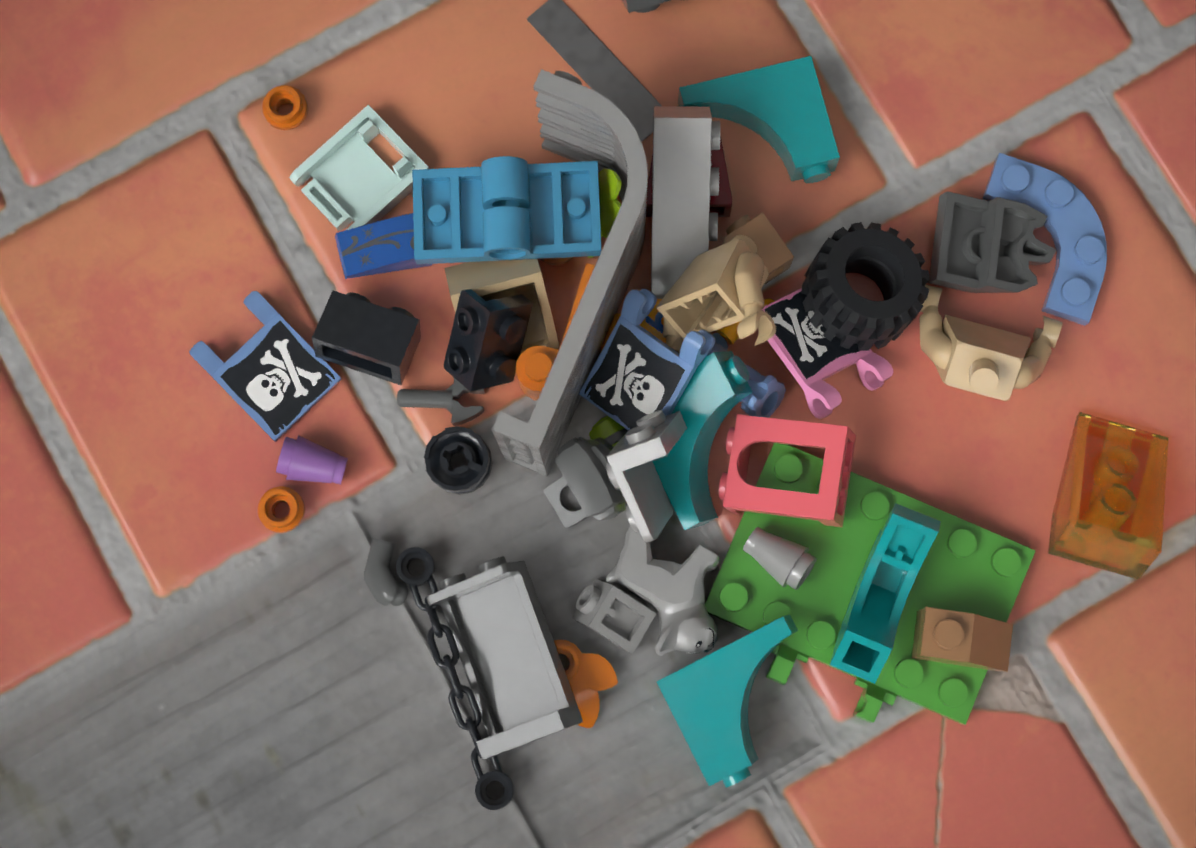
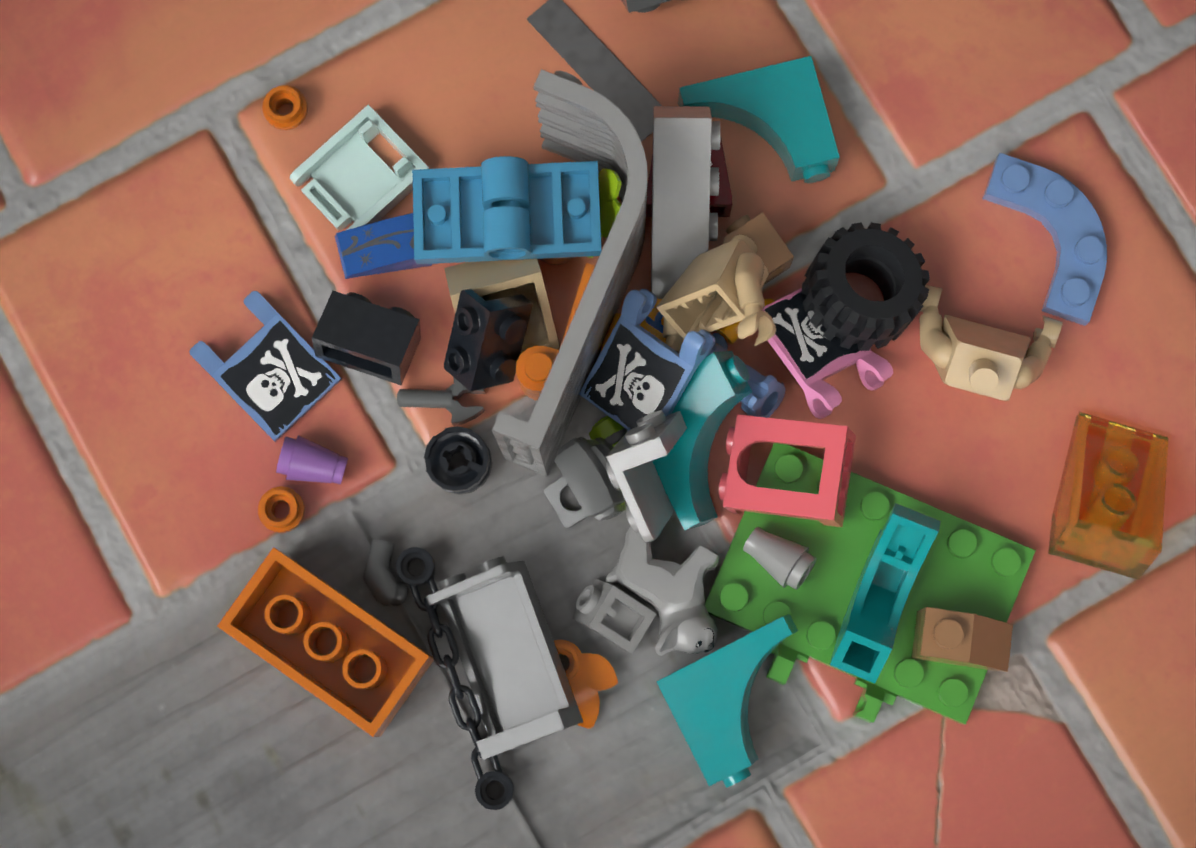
(326, 642): none -> orange brick
(986, 245): dark grey plate -> none

